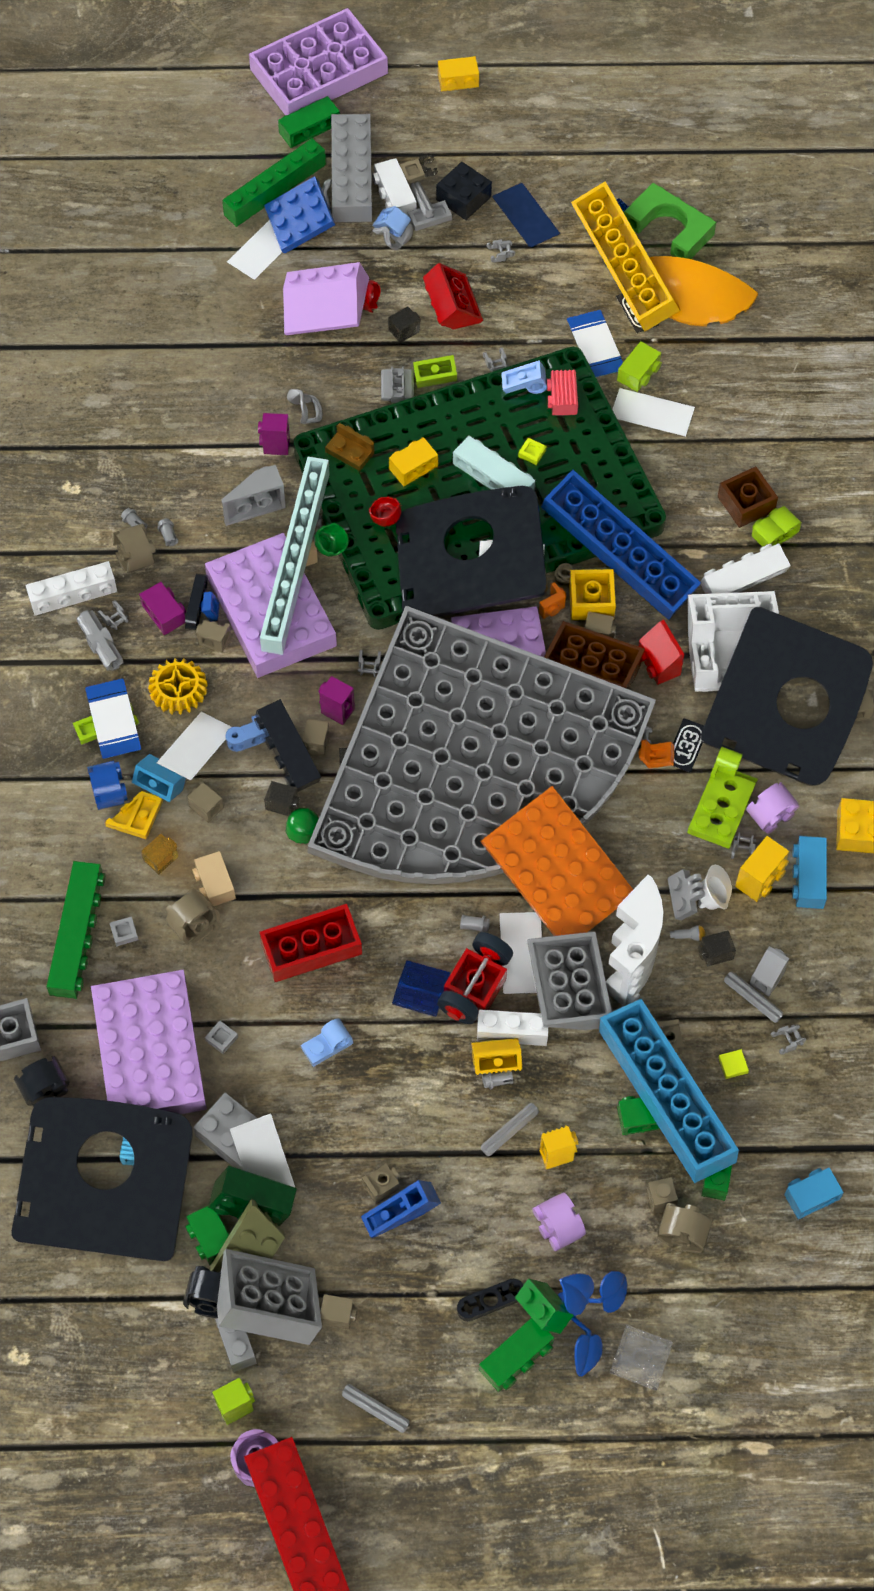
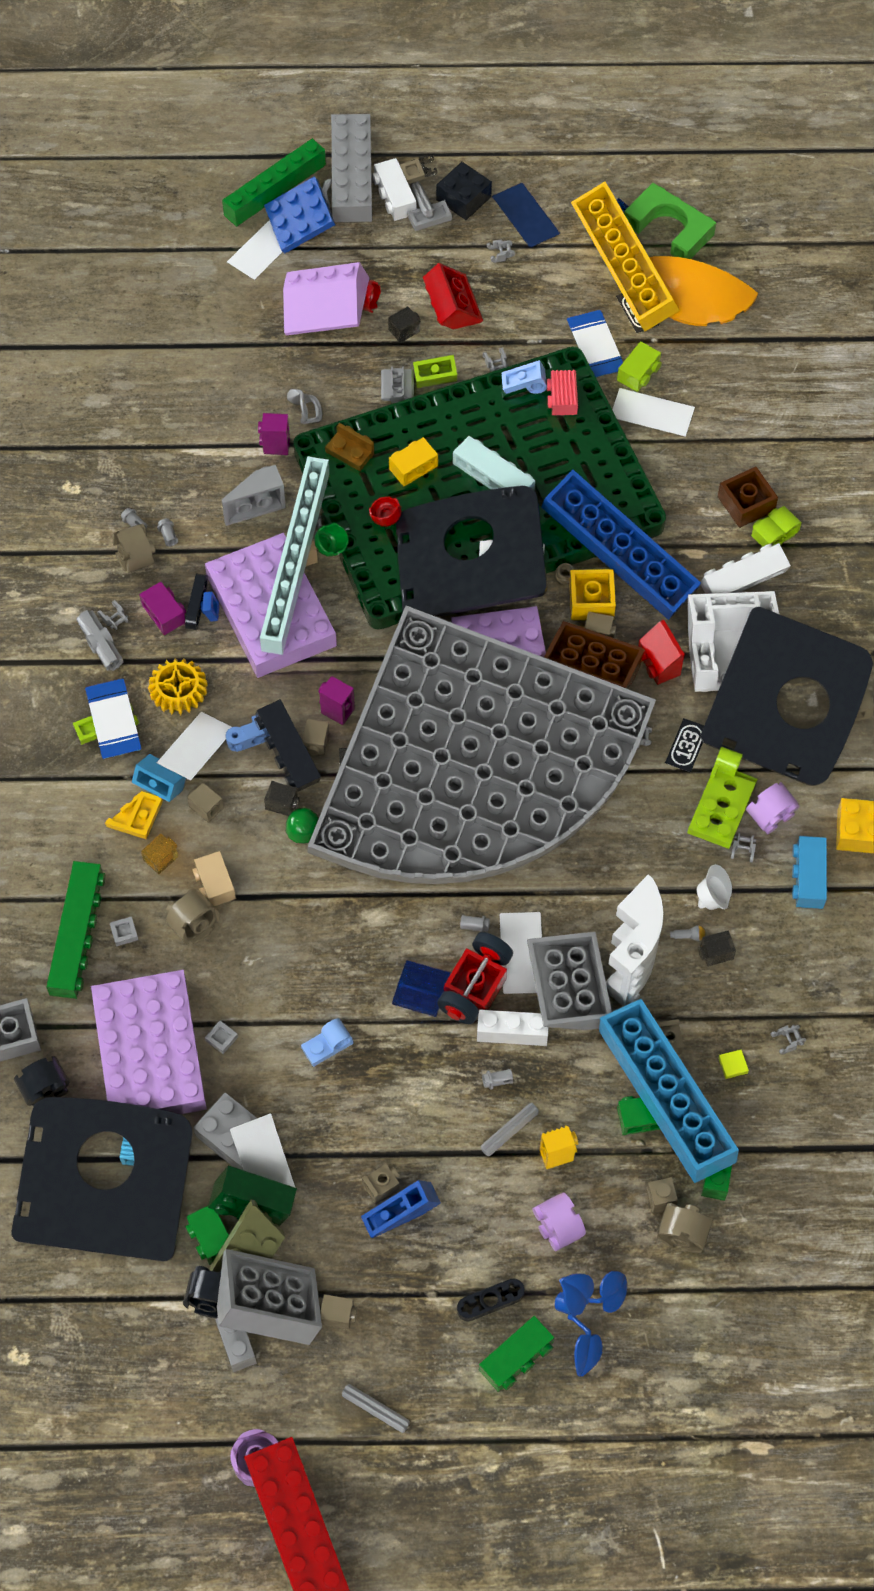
(71, 588): white brick -> none
(106, 784): blue brick -> none
(213, 635): dark tan brick -> none
(234, 1400): lime brick -> none
(307, 122): green brick -> none
(310, 943): red brick -> none
(318, 62): lavender brick -> none
(365, 670): light grey piece -> none
(393, 219): light blue plate -> none
(399, 241): light grey piece -> none
(458, 73): yellow brick -> none
(496, 1056): yellow brick -> none
(532, 451): neon yellow tile -> none
(544, 1306): green brick -> none
(554, 603): orange bracket -> none
(557, 865): orange plate -> none
(641, 1357): clear plate -> none
(656, 754): orange bracket -> none
(684, 893): light grey hinge -> none
(753, 996): light grey axle -> none
(762, 869): yellow brick -> none
(769, 971): light grey slope -> none
(813, 1192): dark azure brick -> none

